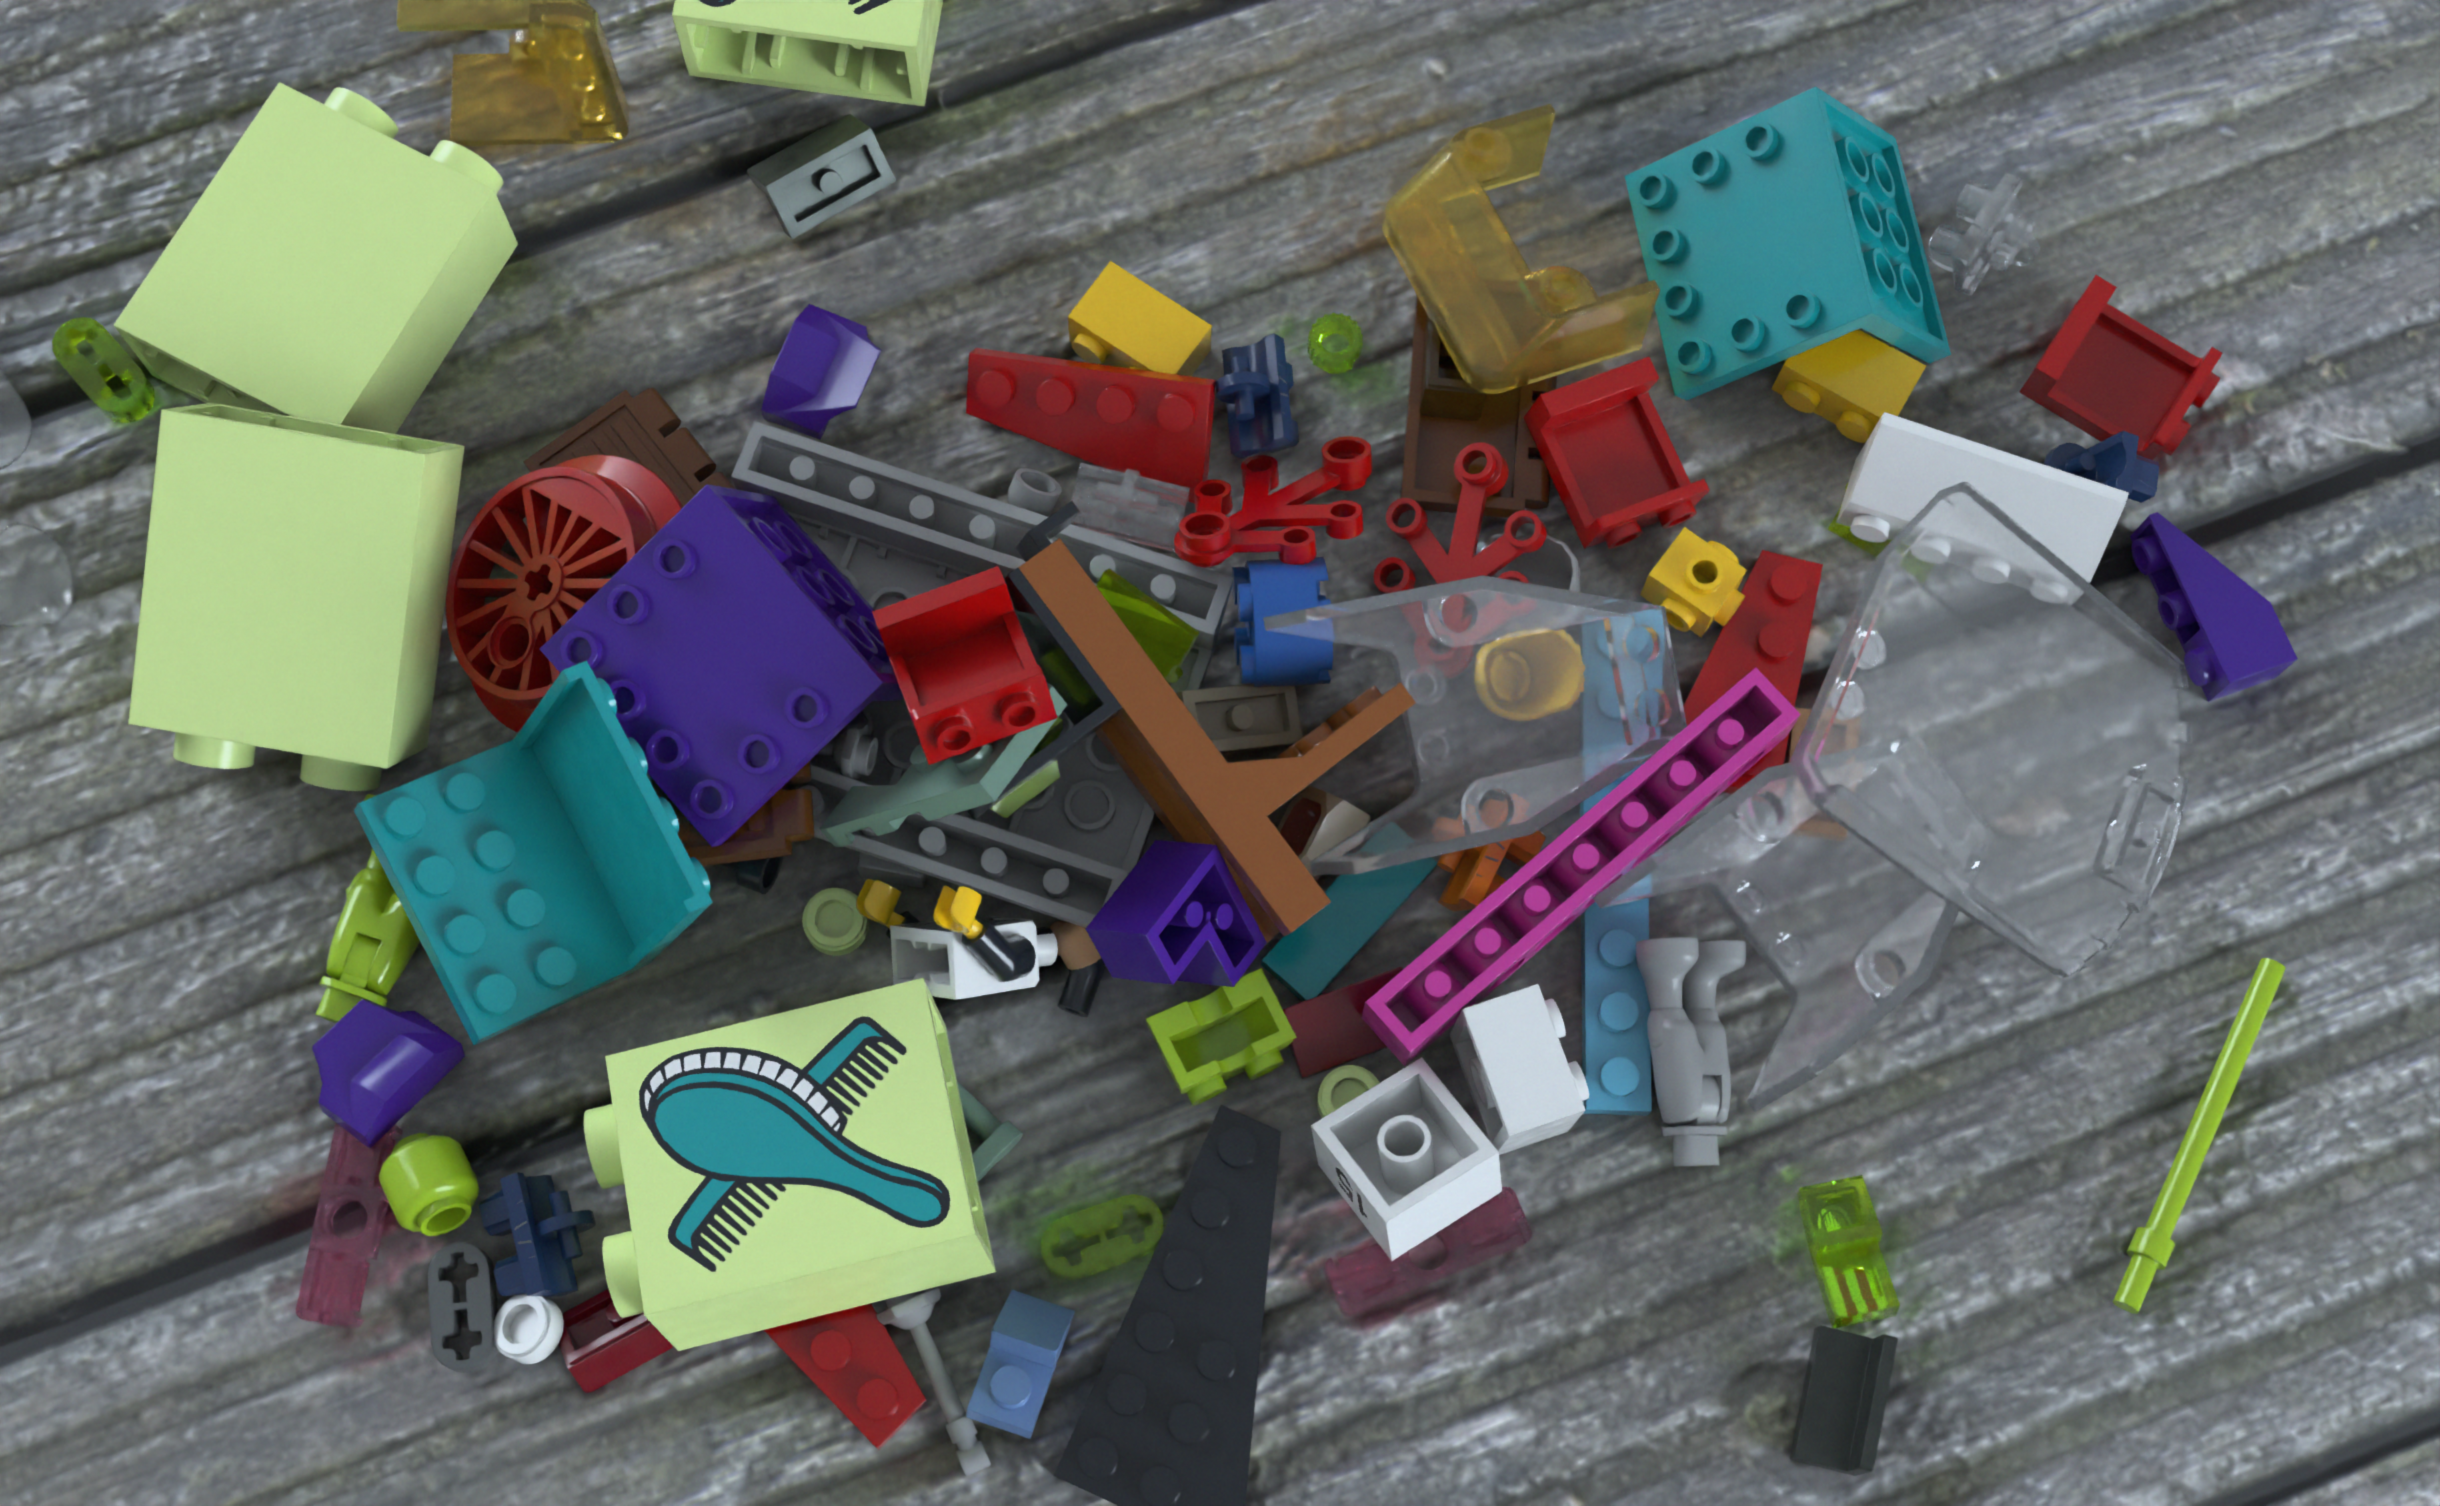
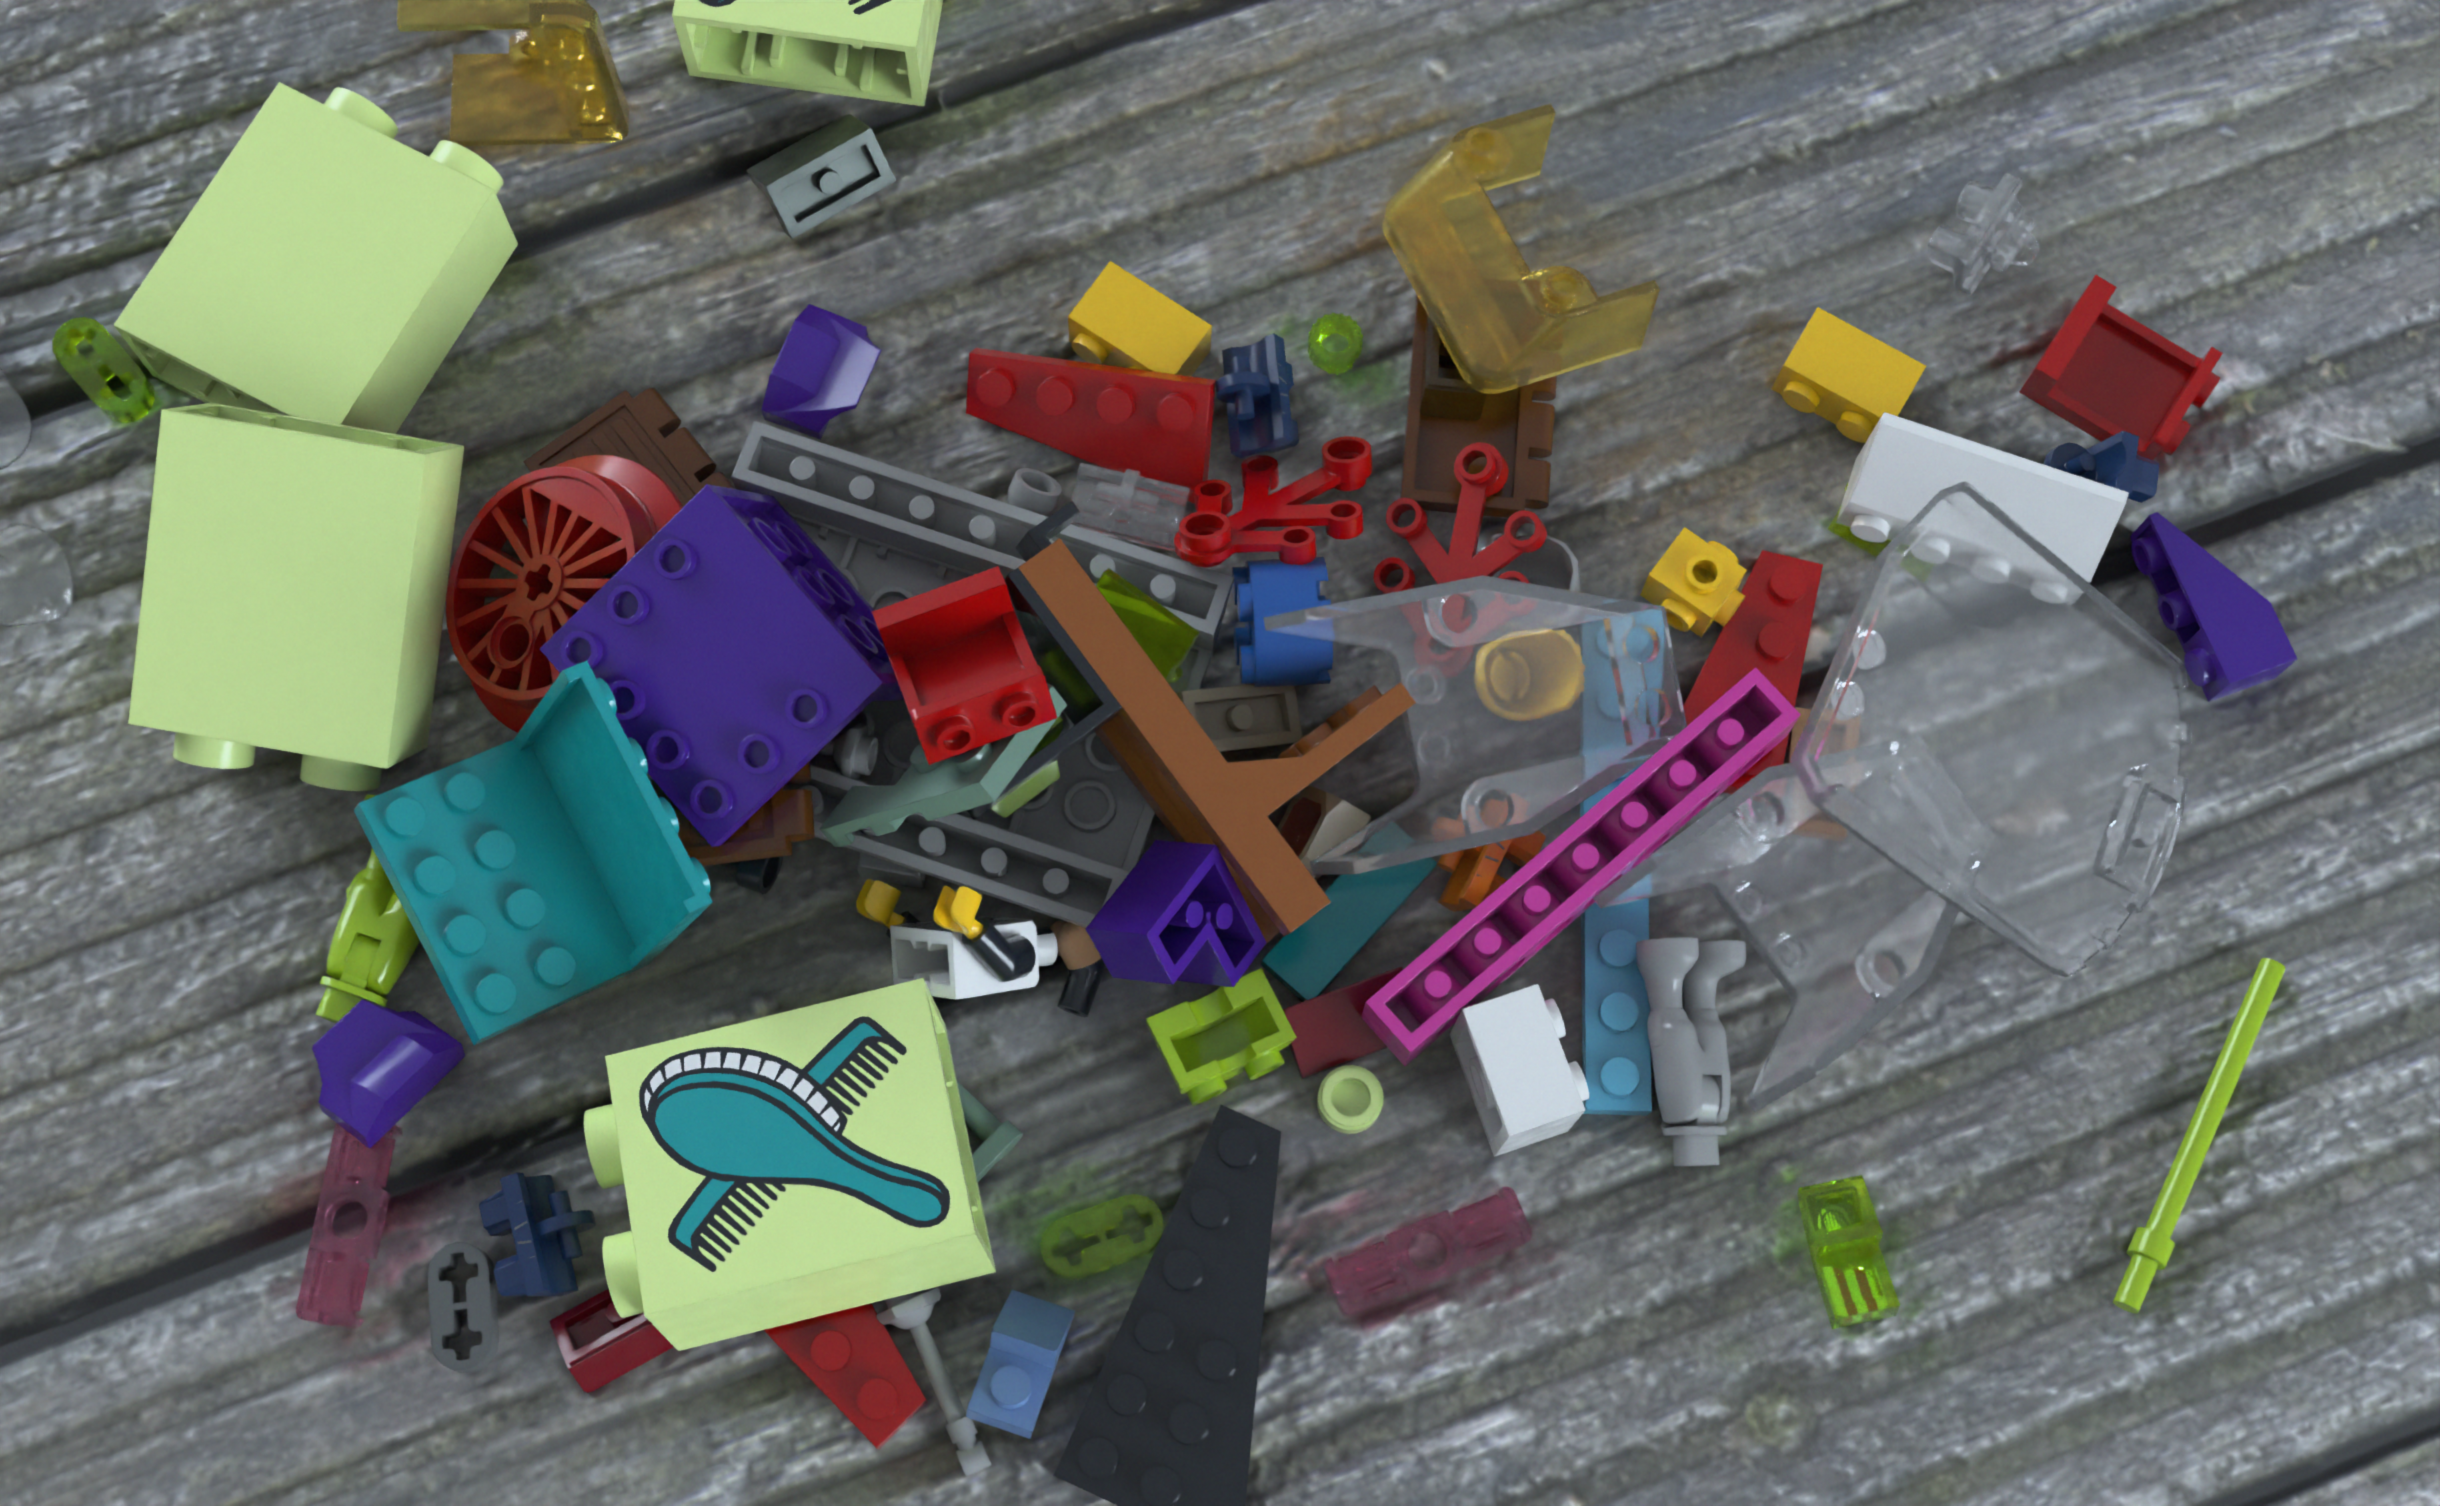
(429, 1184): lime head -> none
(528, 1328): white tile -> none
(834, 922): yellowish green tile -> none
(1407, 1158): white brick -> none
(1612, 456): red panel -> none
(1782, 243): teal bracket -> none
(1843, 1401): pearl dark grey panel -> none

